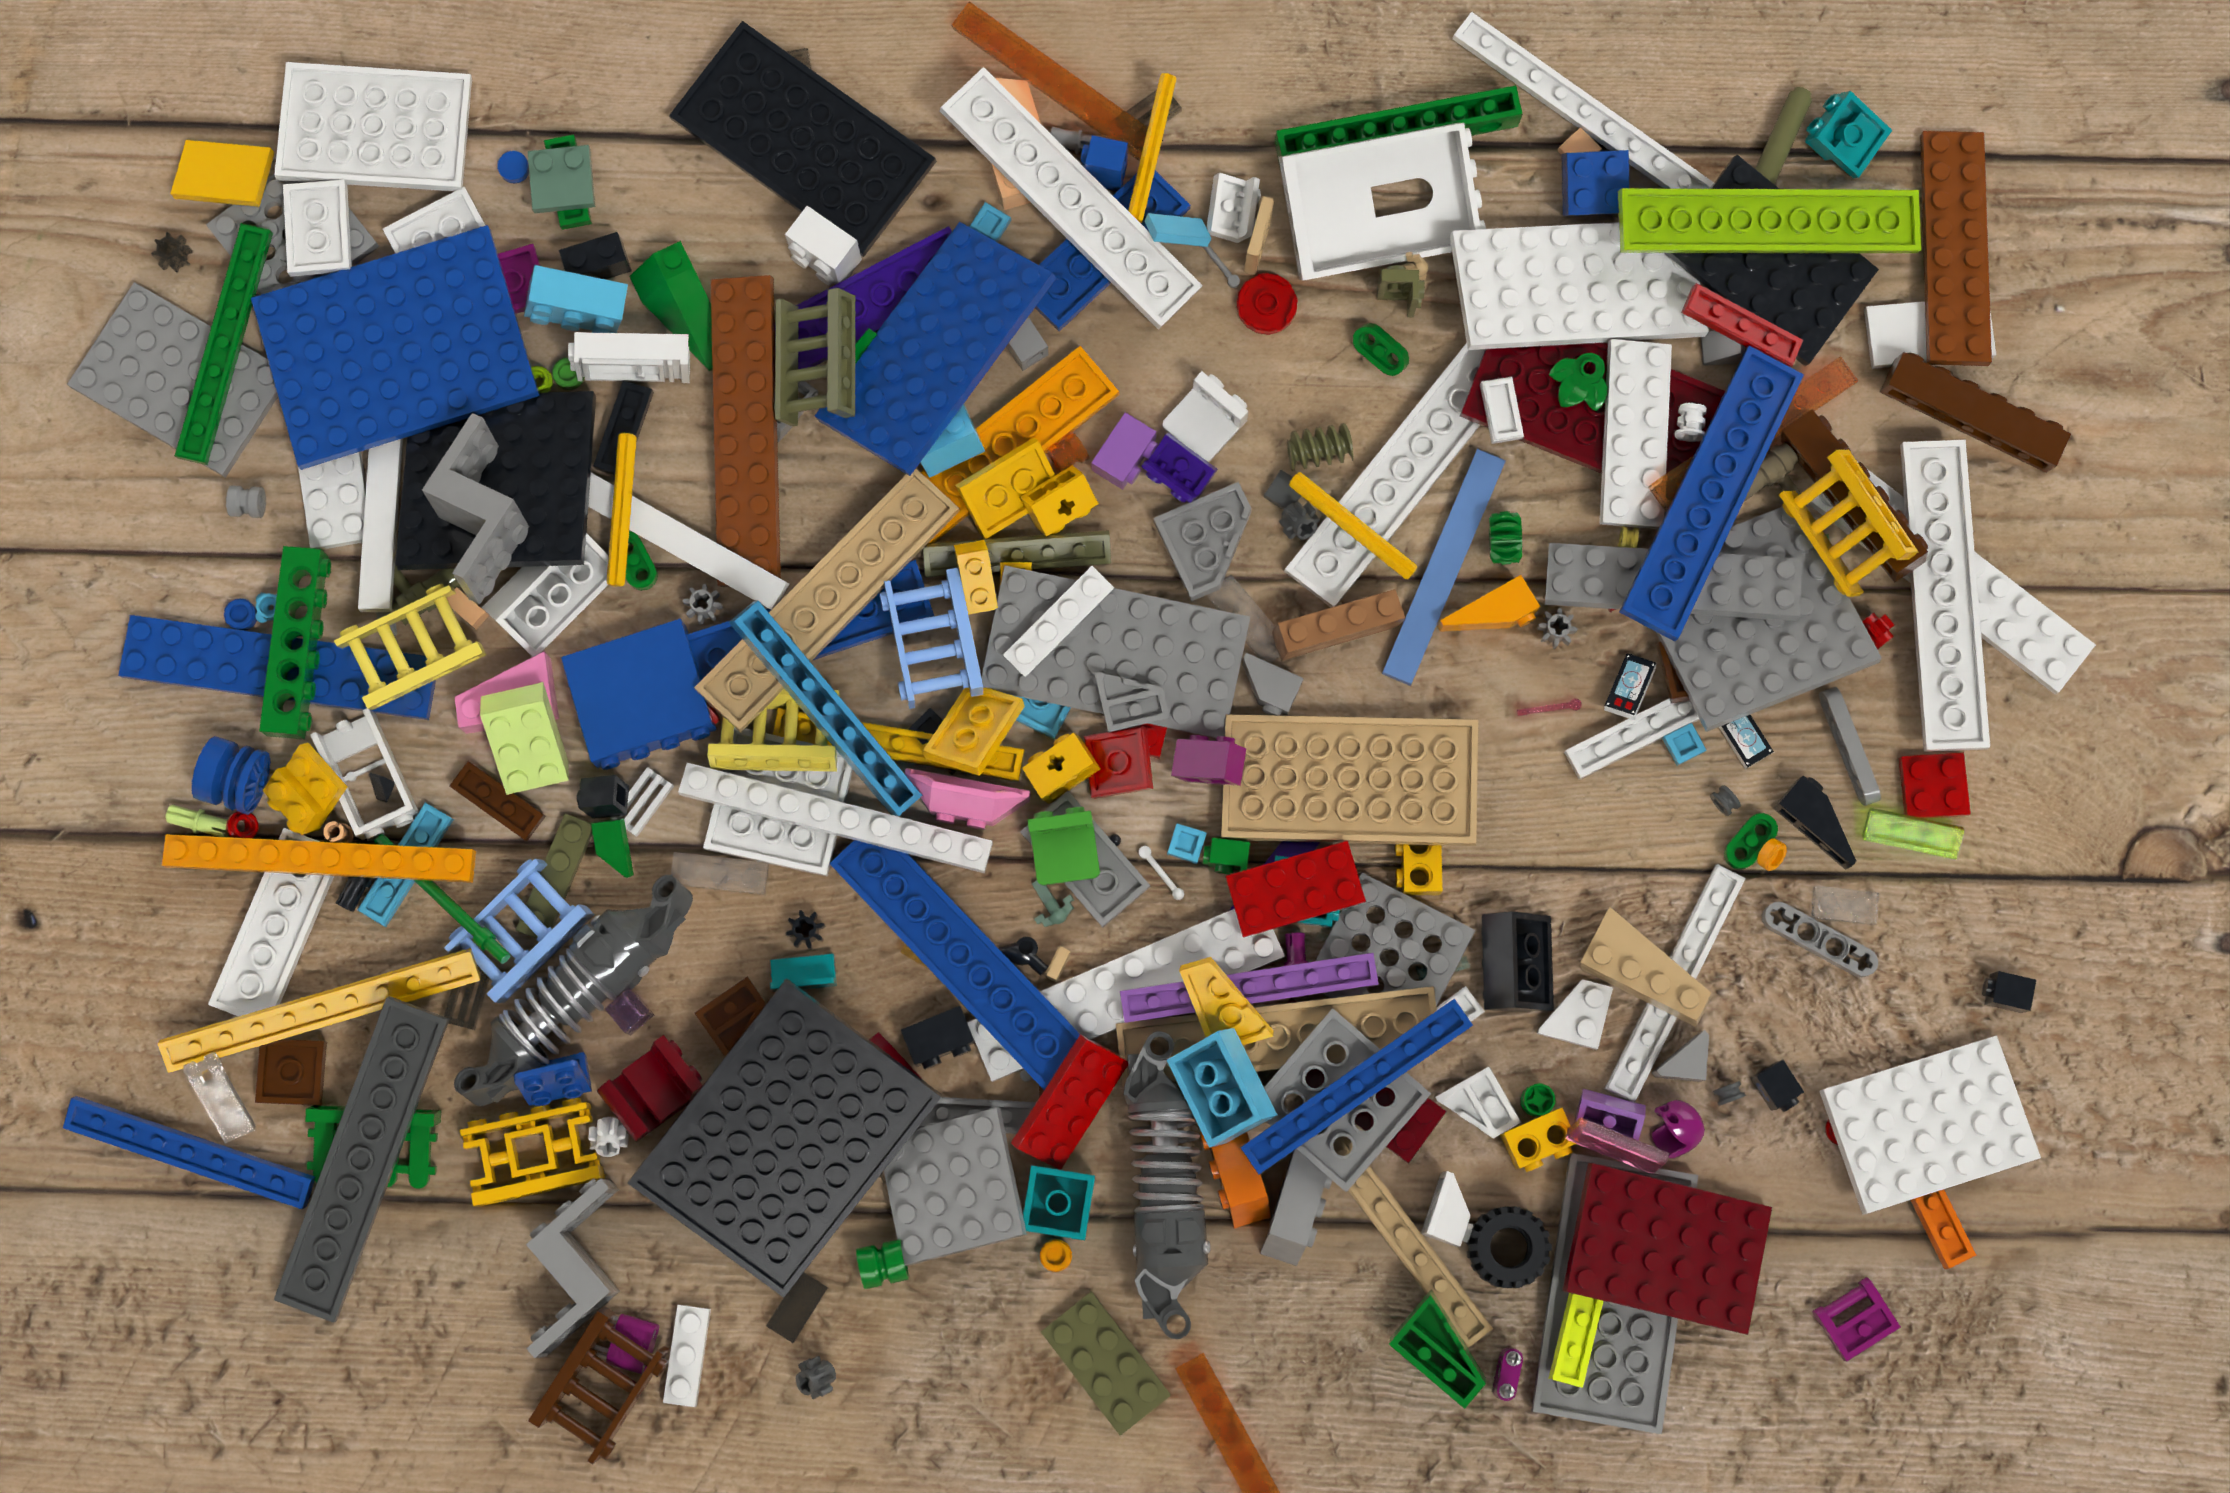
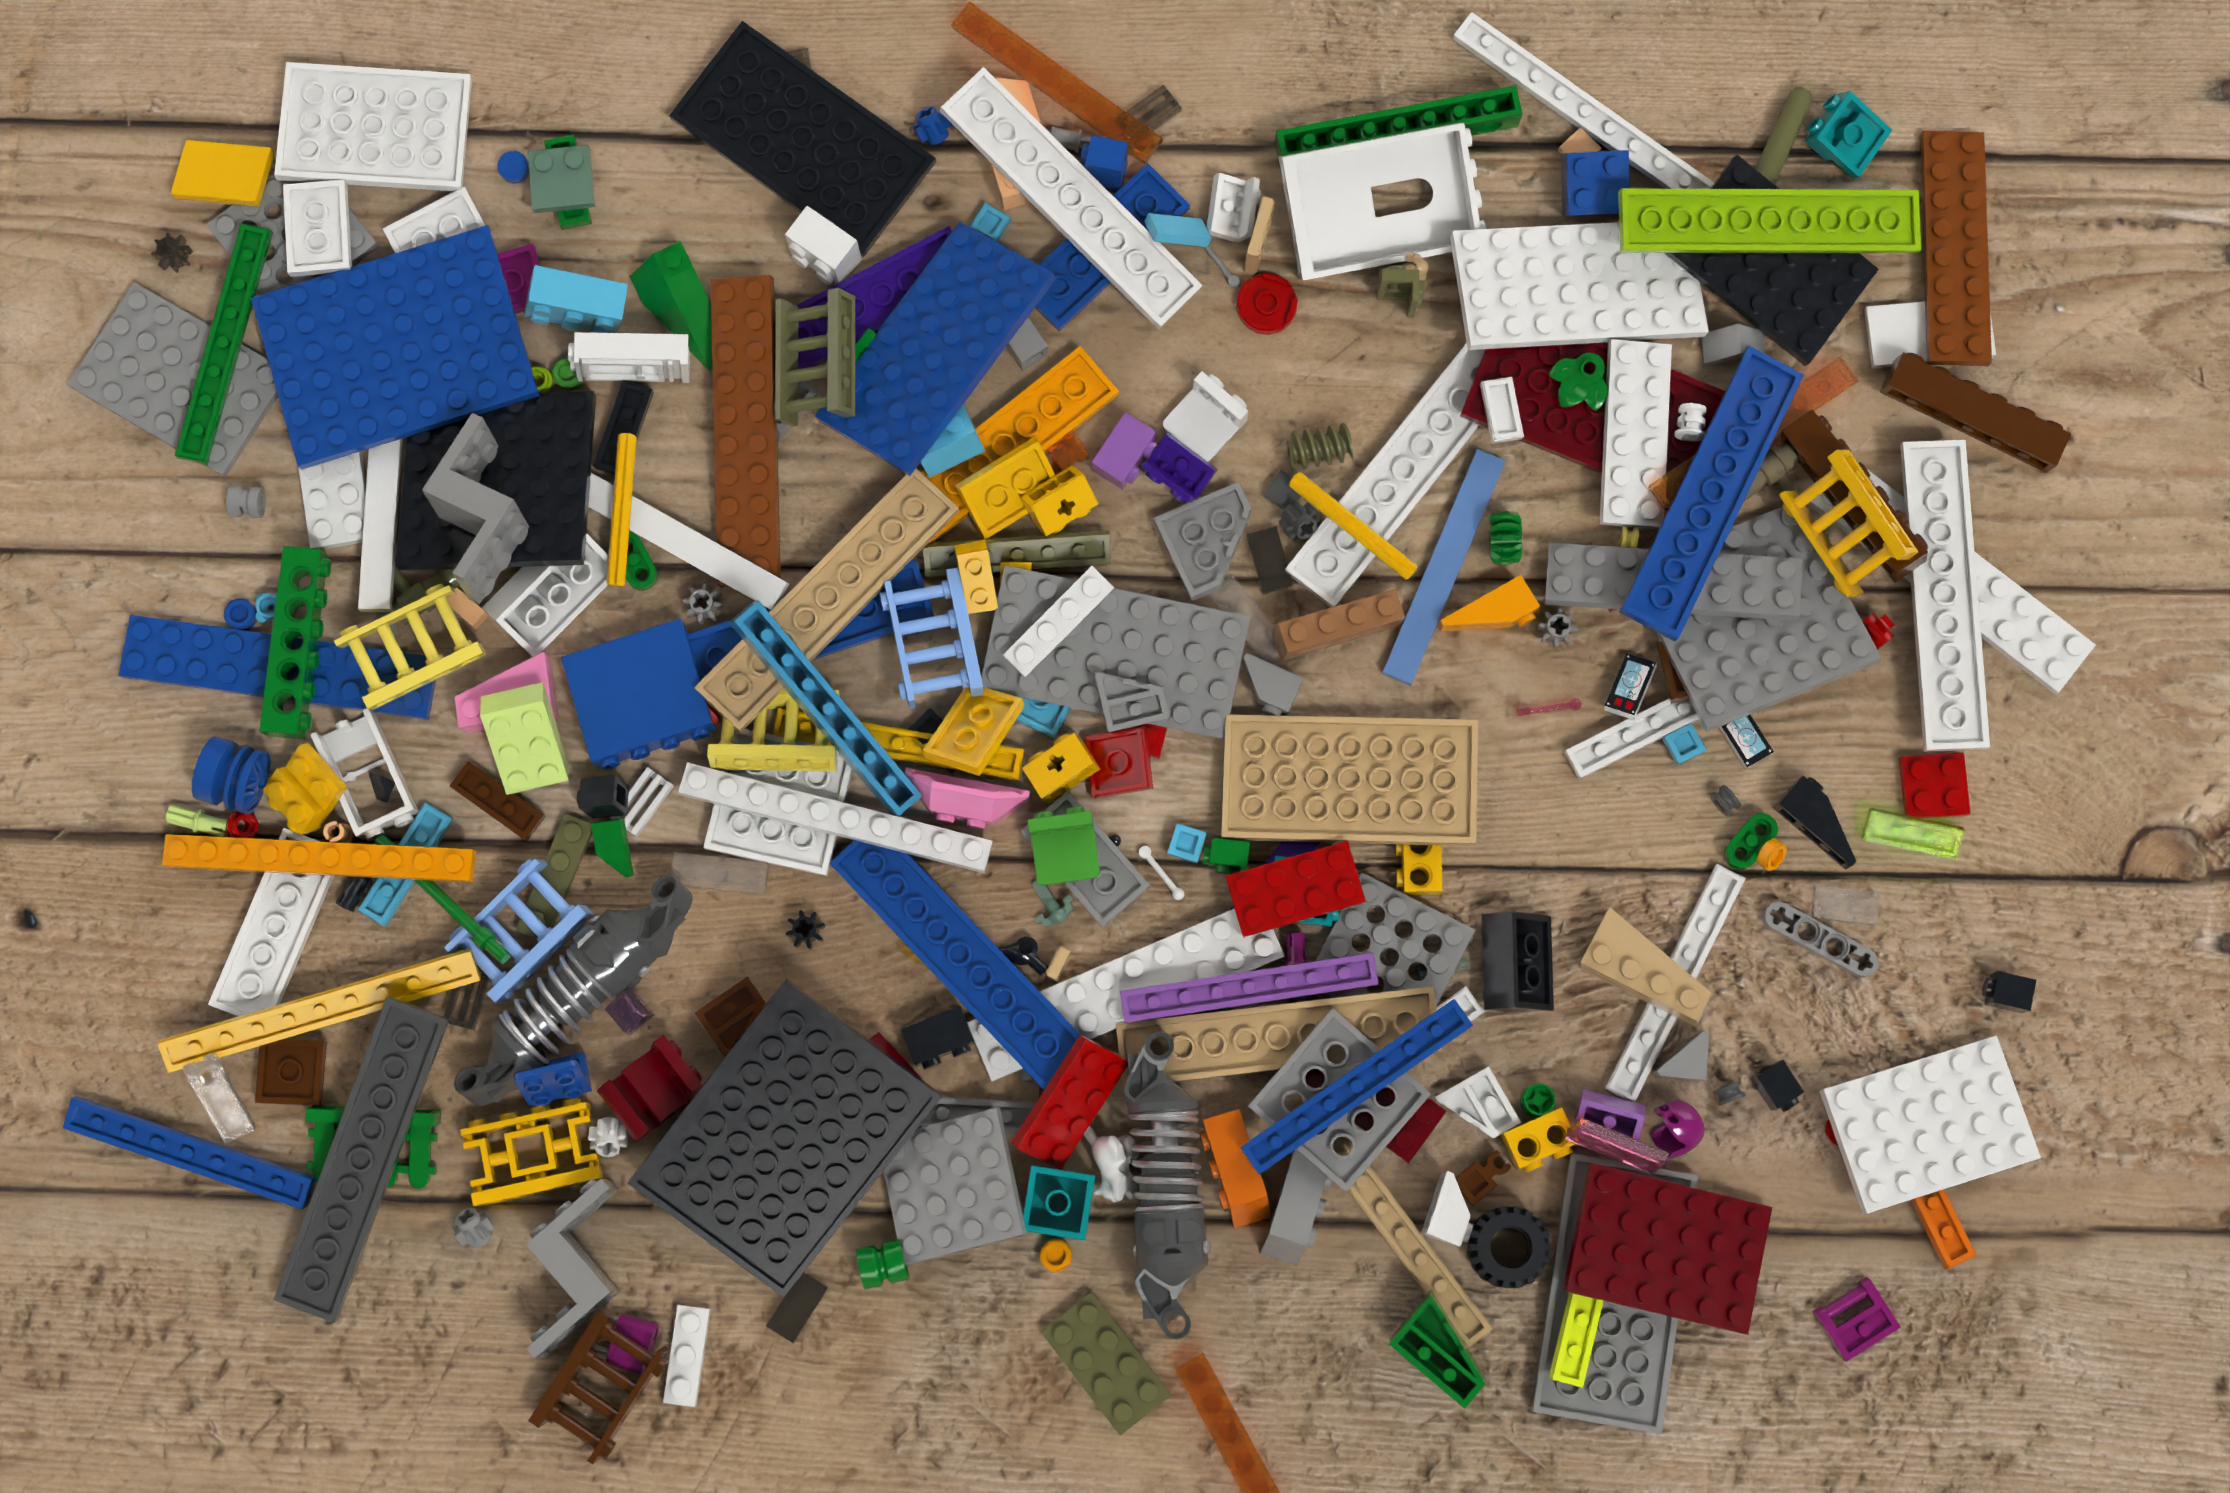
(473, 1227): none -> light grey gear
(597, 258): black brick -> none
(804, 971): teal panel -> none
(815, 1377): dark grey gear -> none
(931, 126): none -> blue gear
(1113, 1159): none -> white animal
(1152, 146): yellow axle -> none
(1208, 761): magenta brick -> none
(1221, 1003): yellow wing -> none
(1221, 1087): medium azure brick -> none
(1269, 560): none -> clear smoke tile
(1381, 350): green plate -> none
(1477, 1181): none -> reddish brown plate
(1507, 1374): magenta piece -> none
(1580, 1015): white wing -> none
(1741, 325): red tile -> none
(1849, 746): light grey beam -> none

